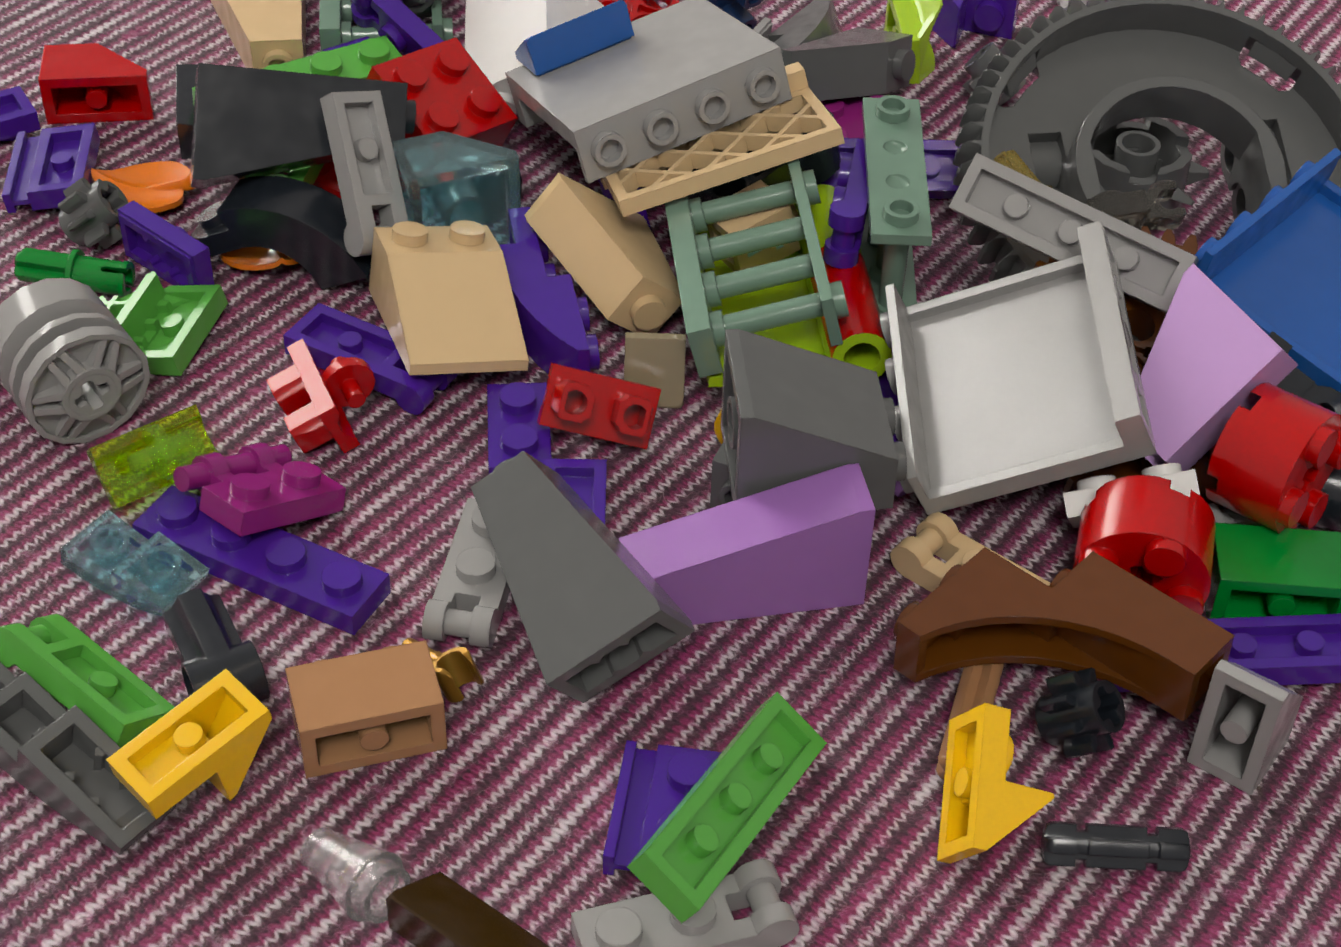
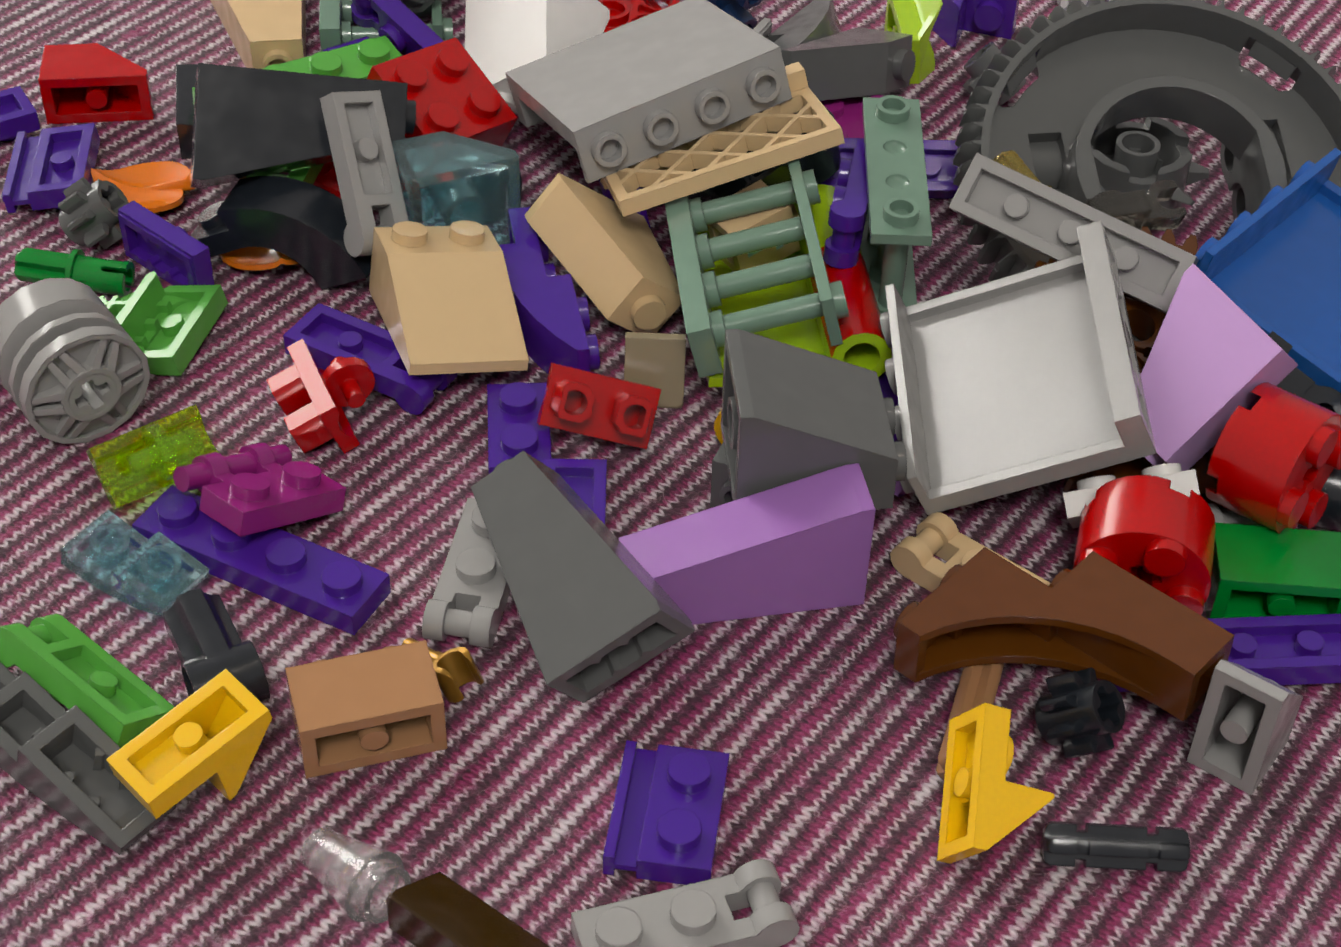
(576, 39): blue slope -> none
(727, 808): bright green plate -> none

